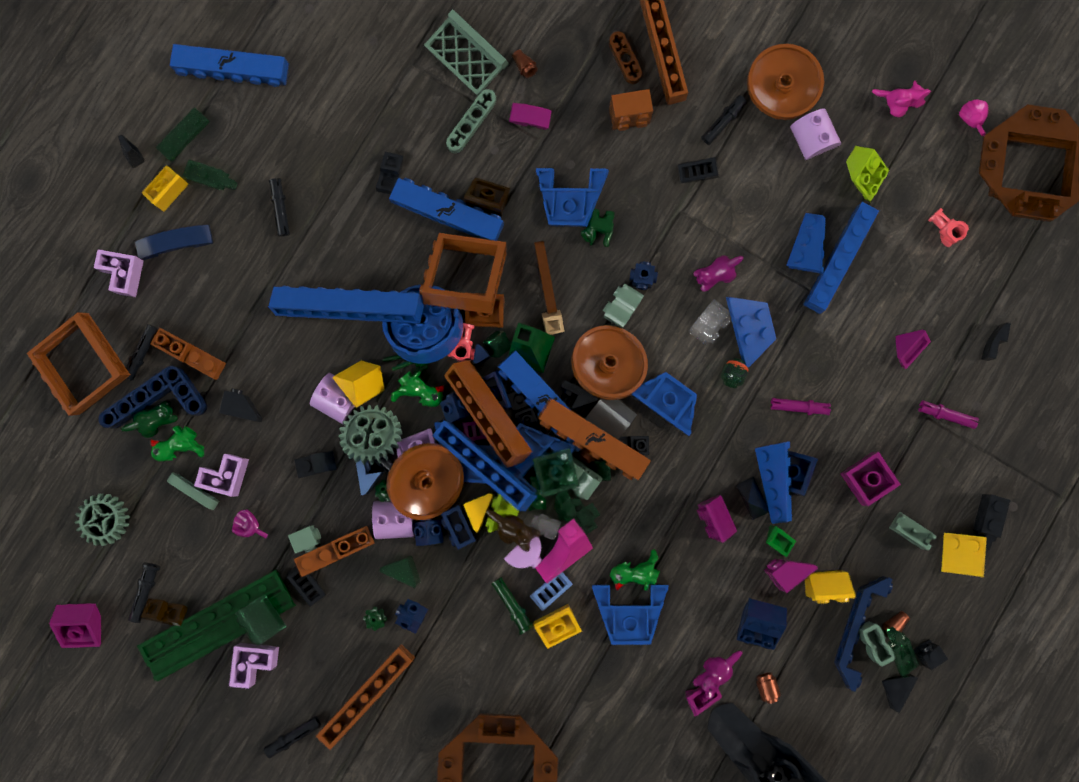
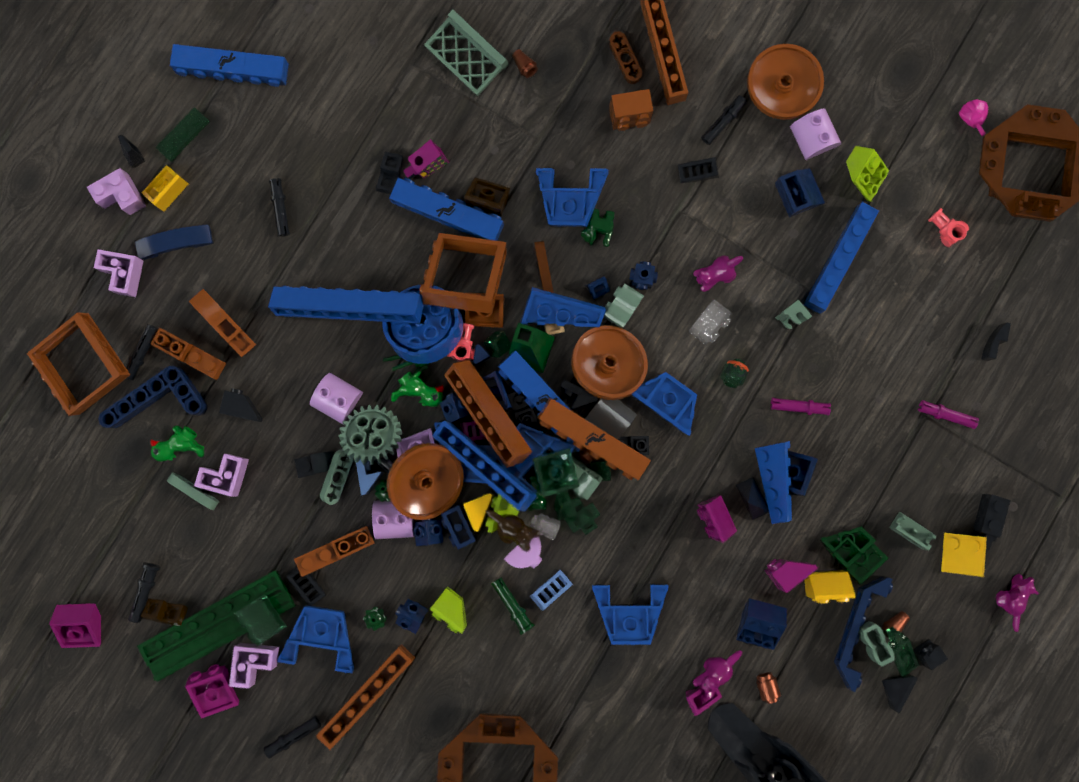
(94, 506): sand green gear -> none
(117, 188): none -> lavender brick
(148, 421): dark green animal -> none
(208, 176): clear green hinge -> none
(211, 691): none -> magenta plate
(222, 323): none -> dark orange slope
(246, 525): magenta piece -> none
(305, 539): sand green brick -> none
(320, 629): none -> blue wing
(329, 478): none -> sand green beam
(360, 382): yellow slope -> none
(403, 571): clear green slope -> none
(426, 160): none -> magenta torso
(450, 609): none -> lime slope
(470, 120): sand green beam -> none
(530, 115): magenta slope -> none
(556, 309): none -> blue wing
(557, 626): yellow slope -> none
(569, 548): dark pink arch -> none
(598, 287): none -> dark blue slope
(641, 574): green animal -> none
(751, 327): blue wing -> none
(780, 540): green slope -> none
(796, 313): none -> sand green hinge
(799, 192): none -> dark blue slope
(808, 246): blue wing -> none
(855, 553): none -> dark green slope
(870, 479): magenta brick -> none
(900, 99): dark pink animal -> none
(910, 346): magenta slope -> none
(1016, 599): none -> magenta animal

